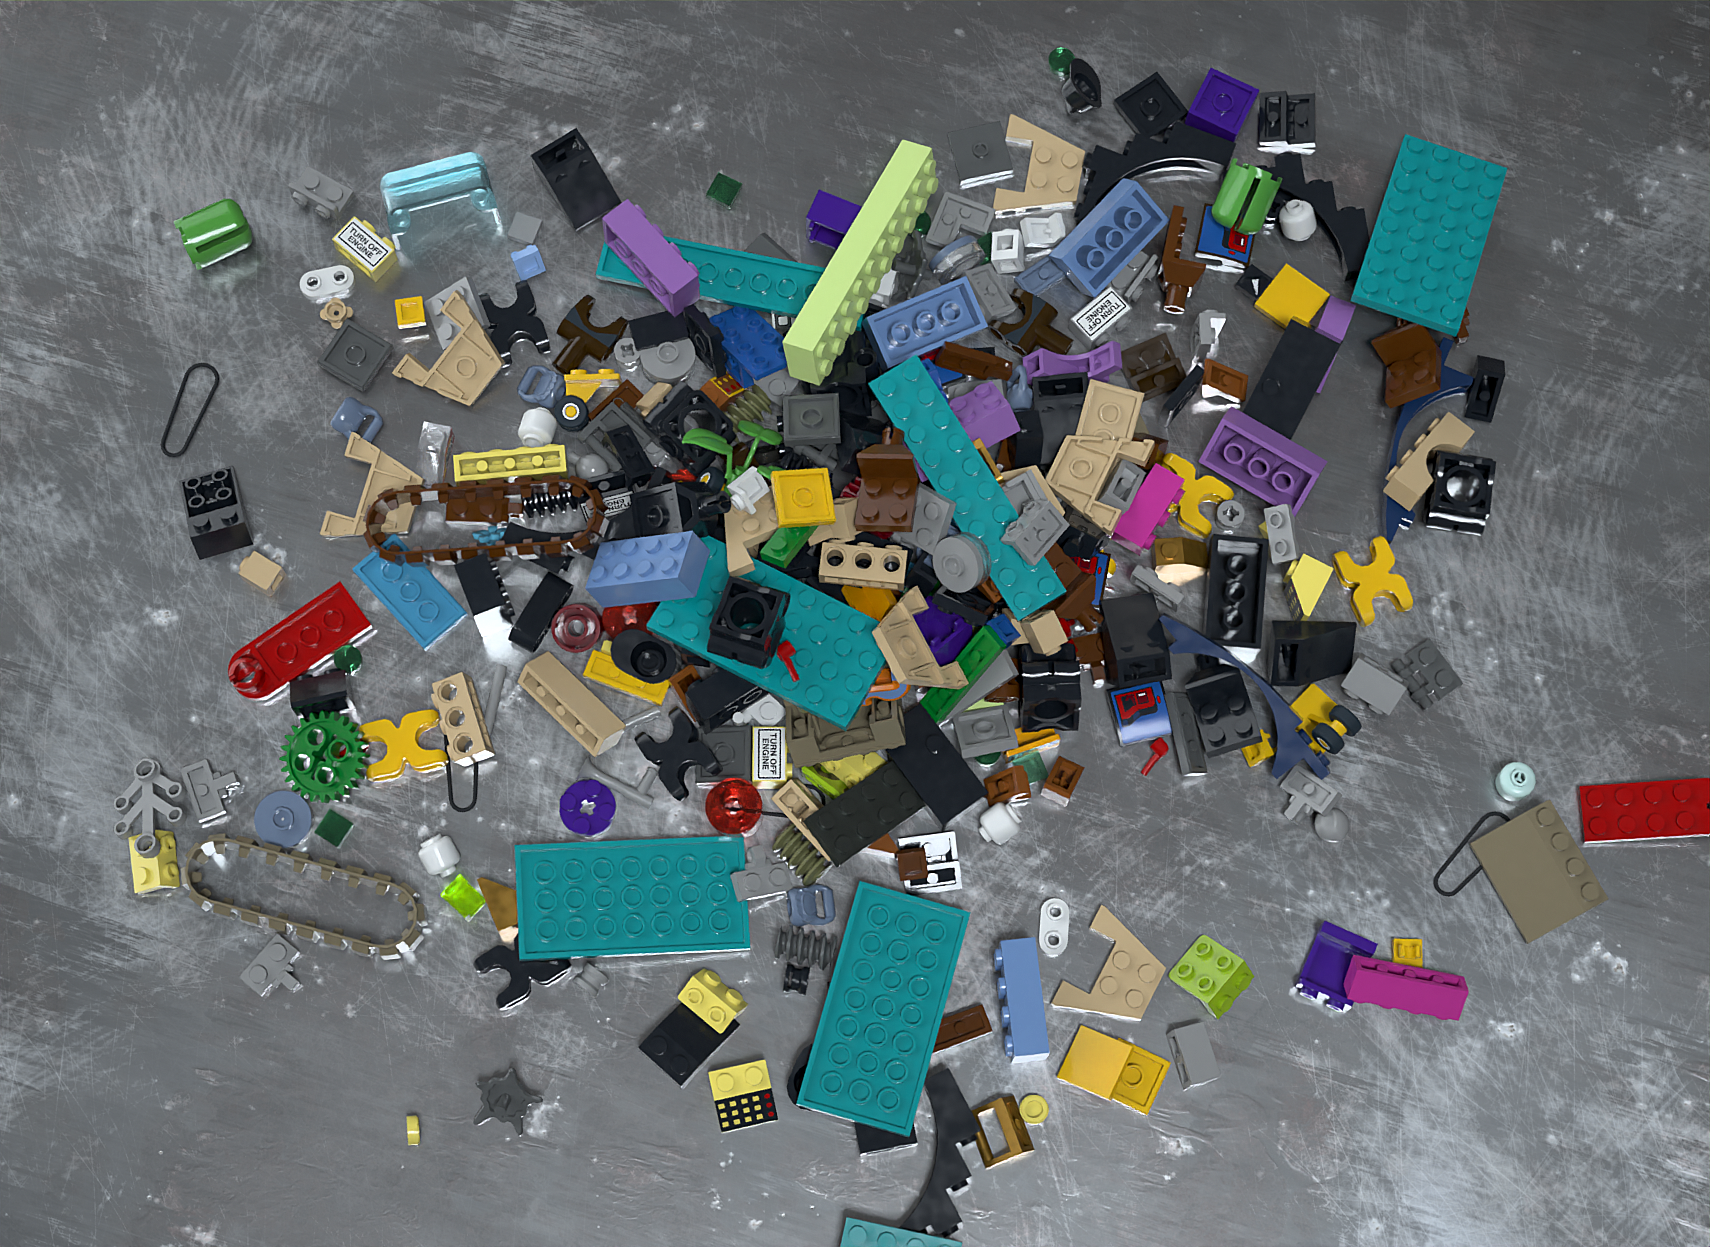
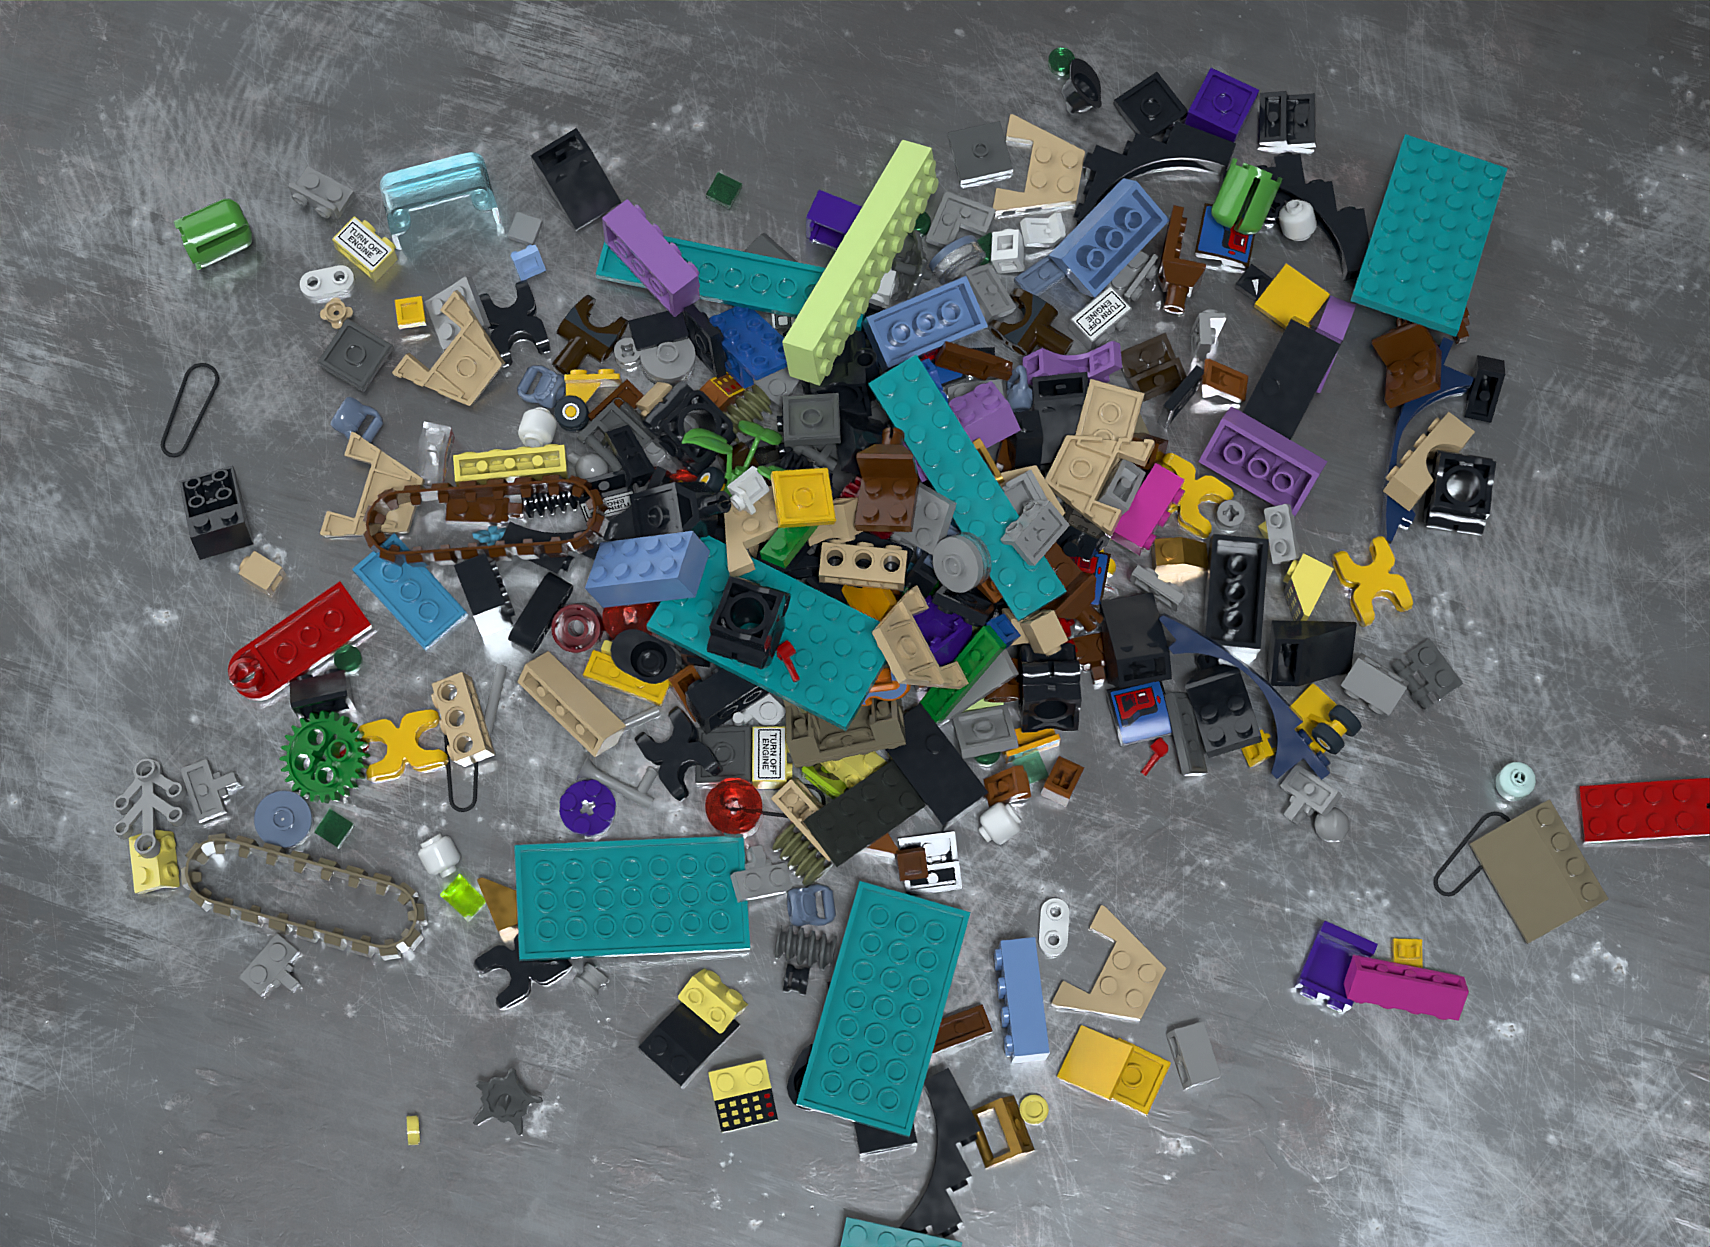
(1212, 975): lime bracket -> none

